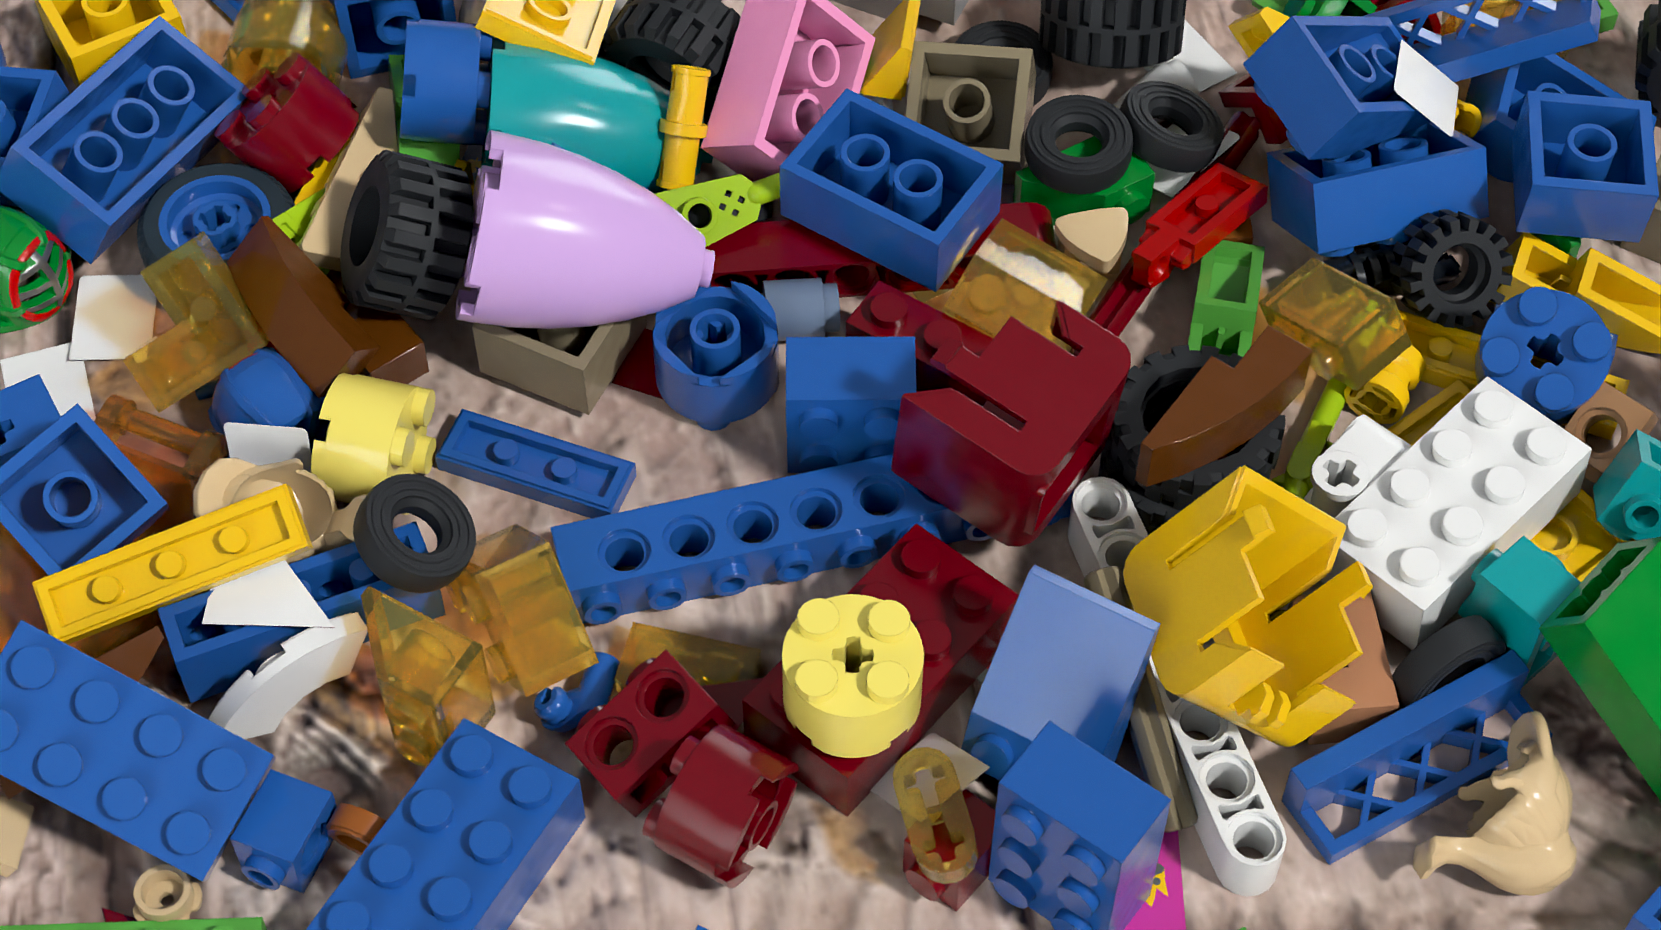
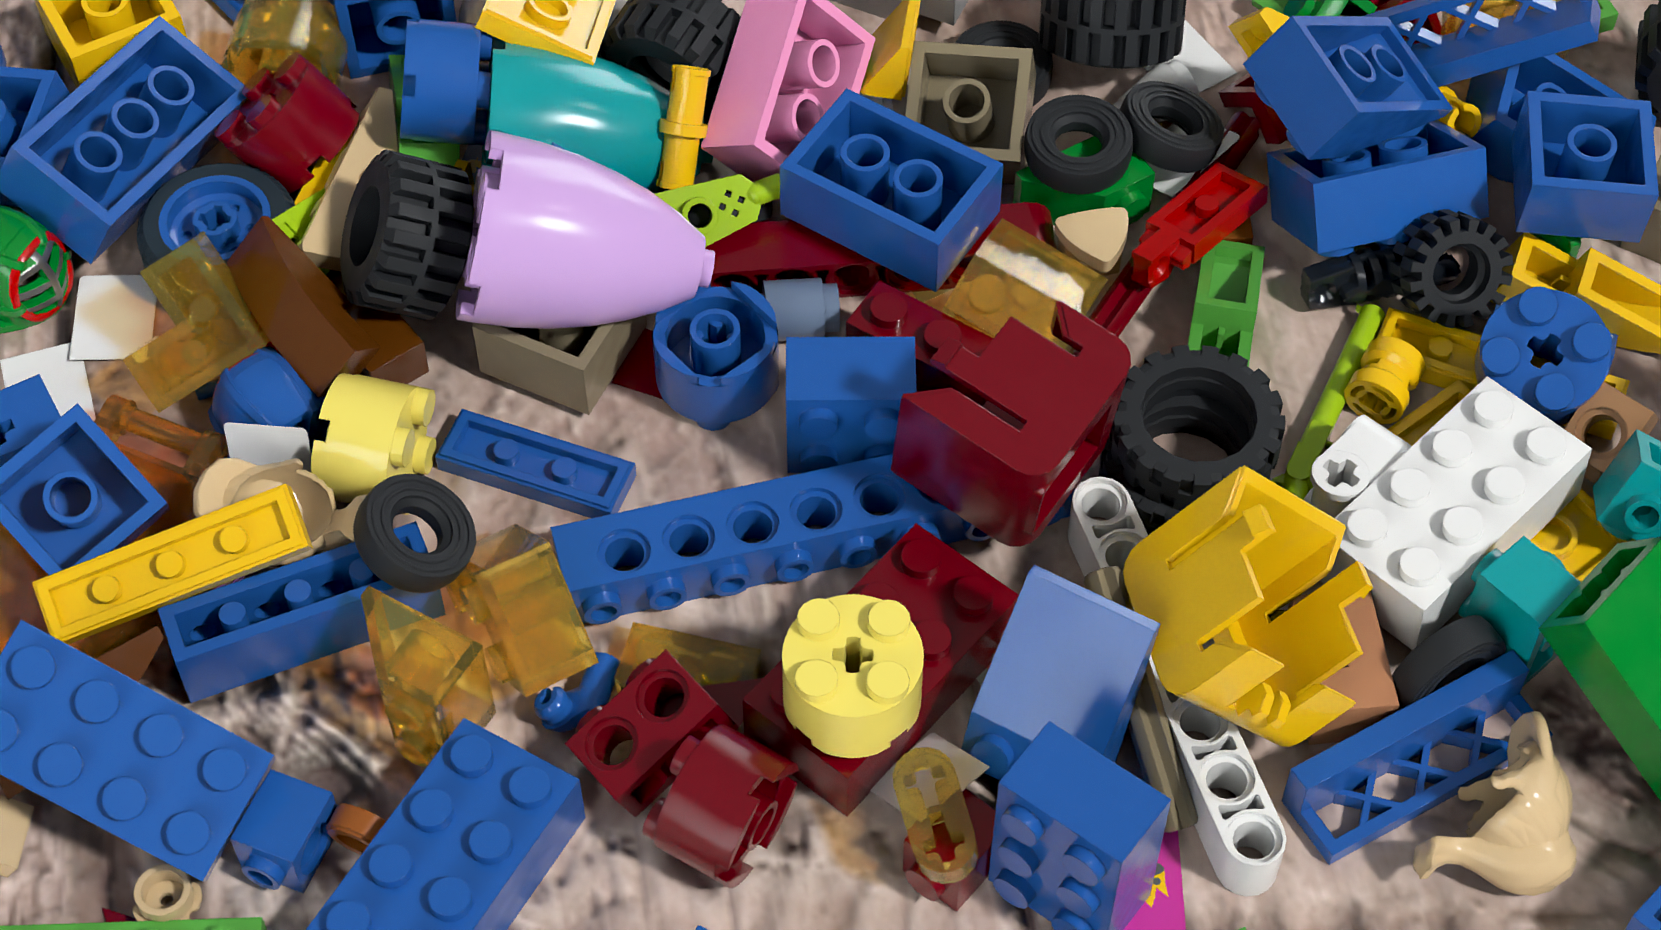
(265, 599): white sticker -> none
(310, 660): white tile -> none
(1224, 407): reddish brown slope -> none
(1340, 319): clear yellow brick -> none
(1426, 88): white sticker -> none

